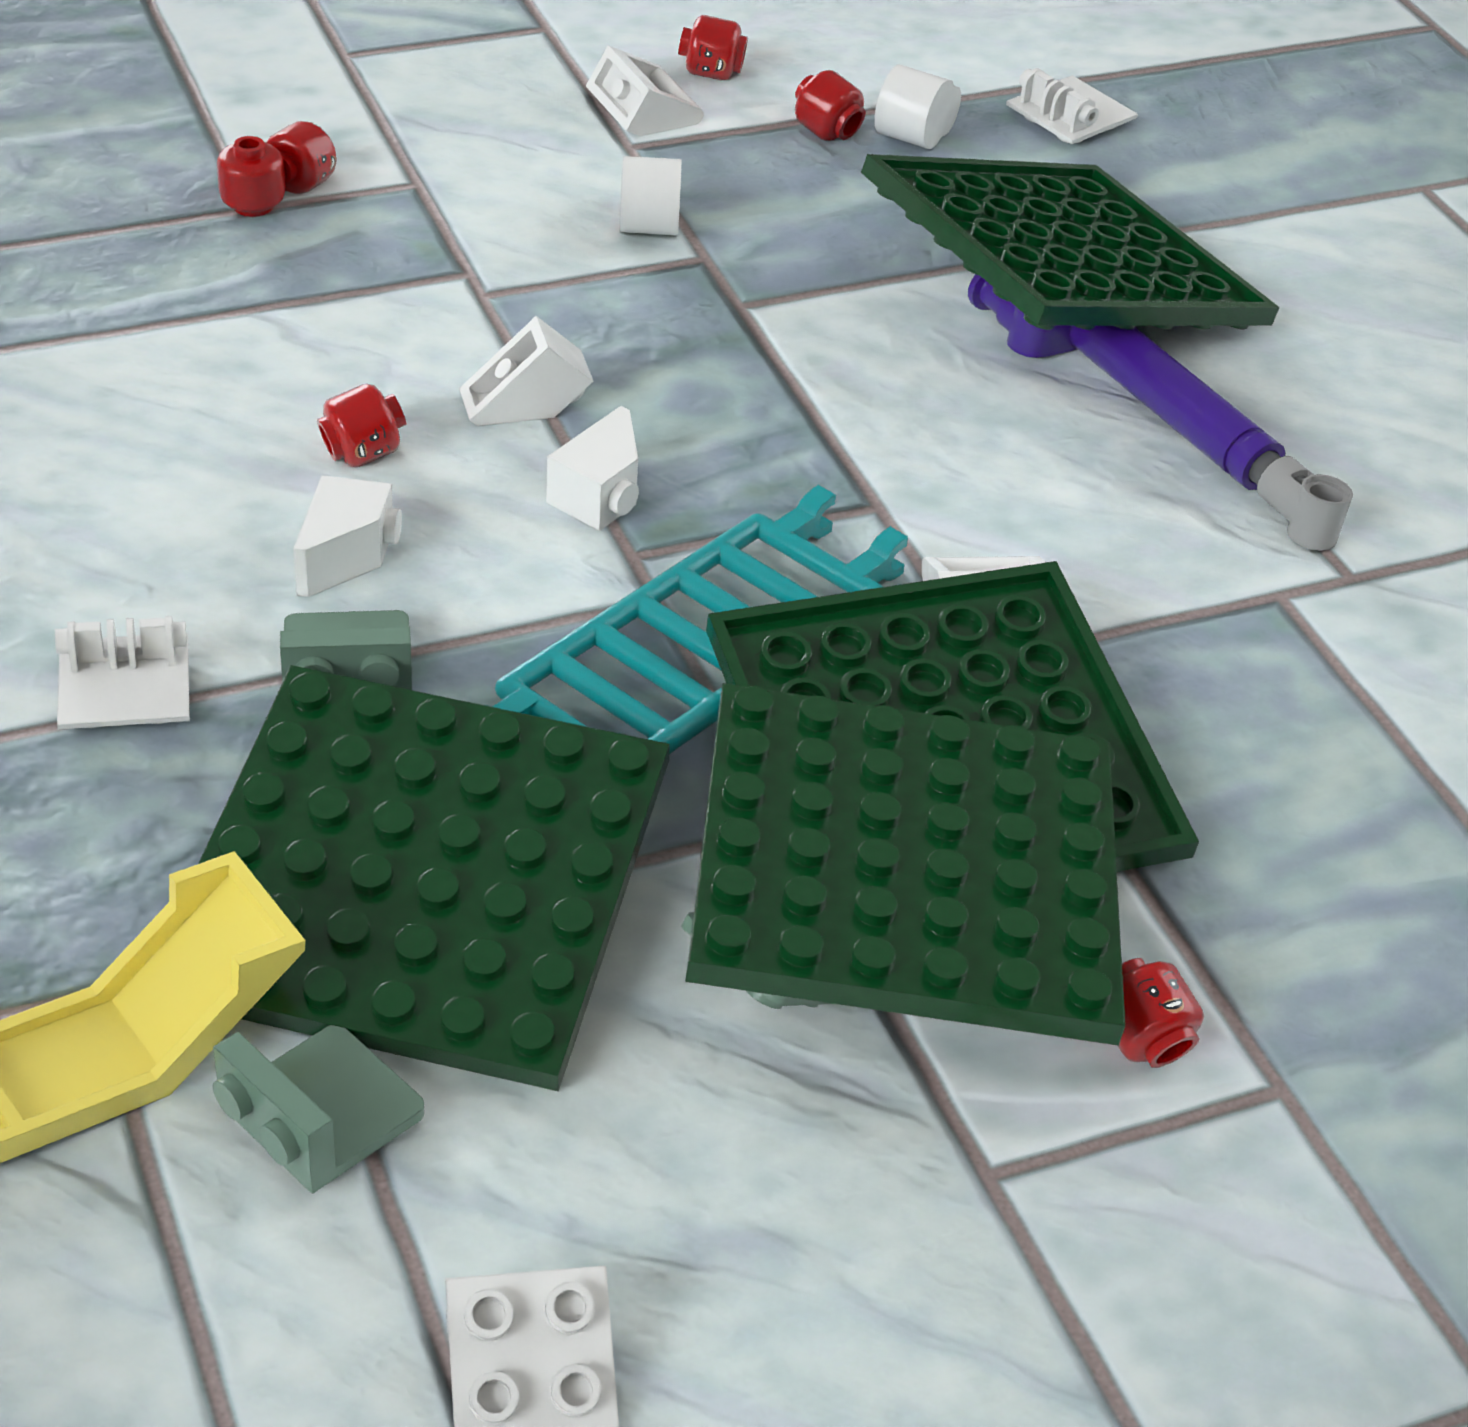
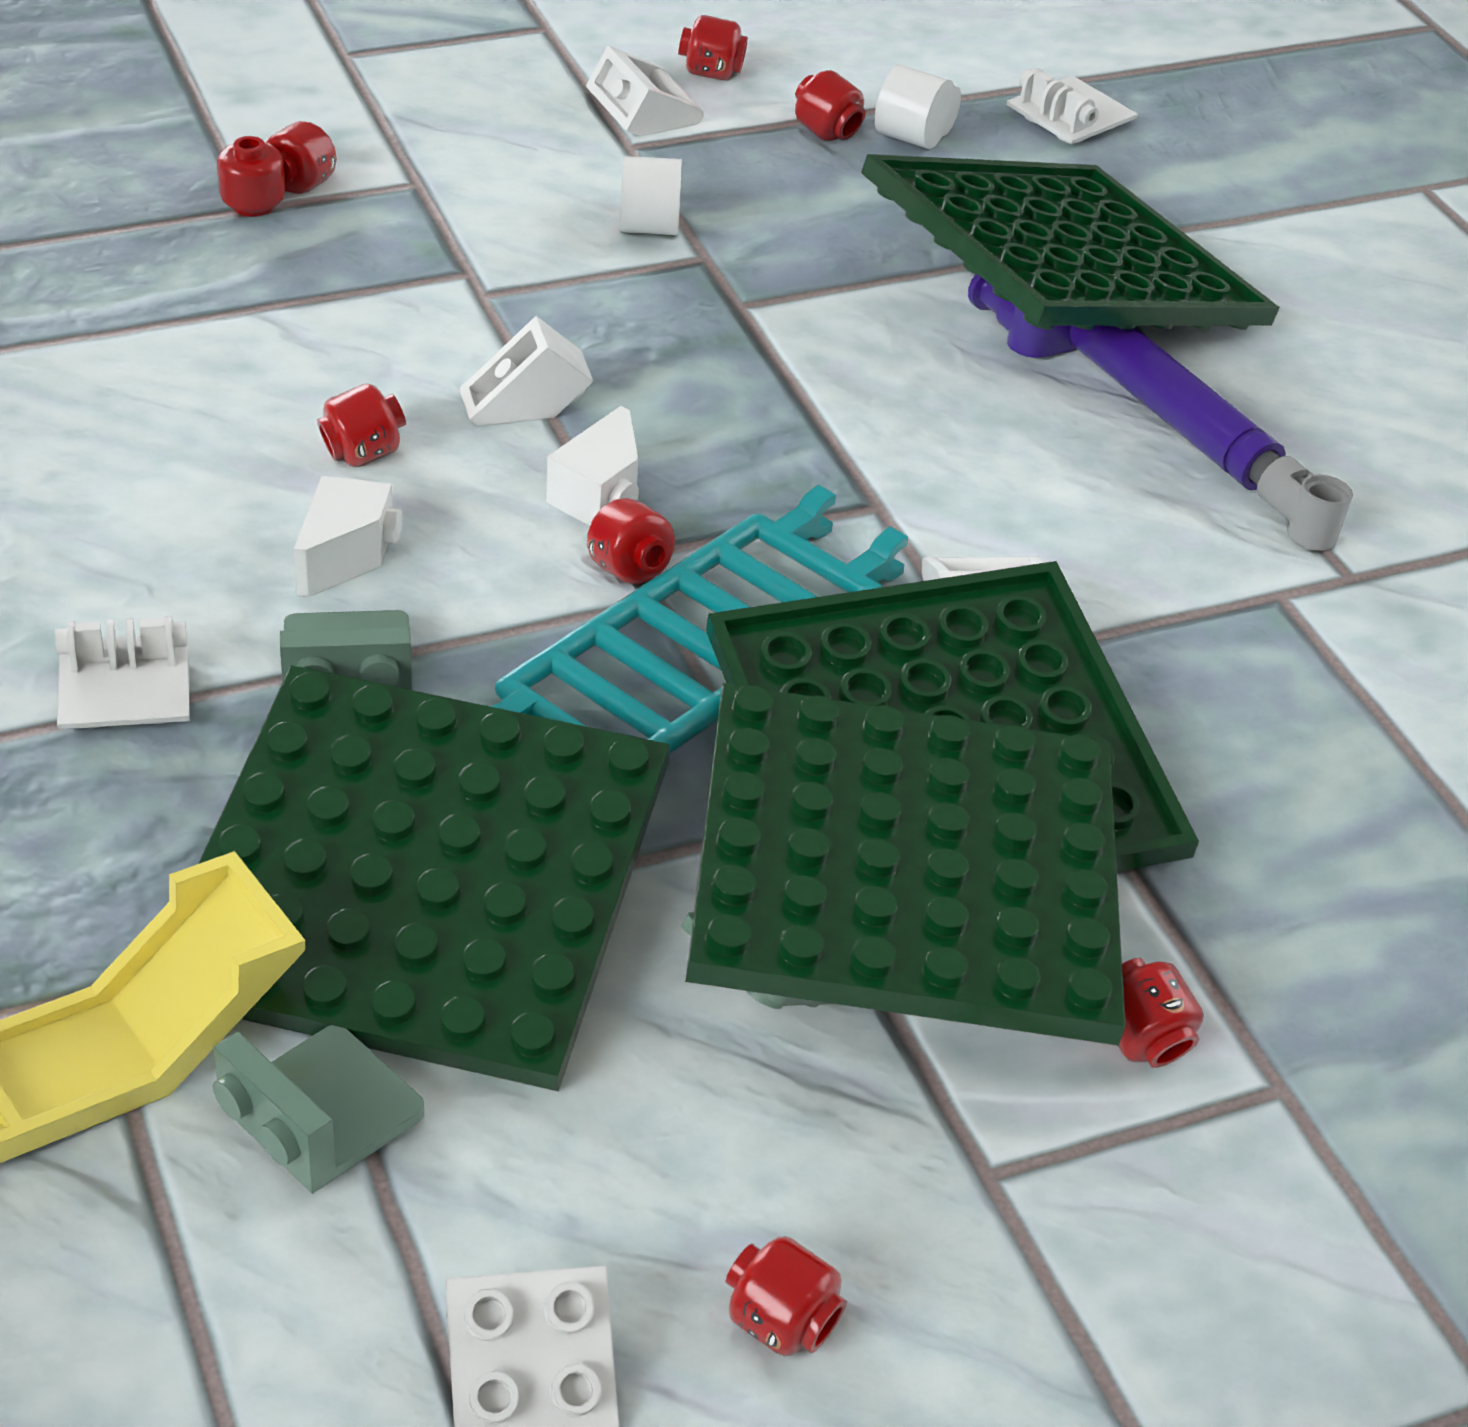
(629, 536): none -> red head
(785, 1296): none -> red head

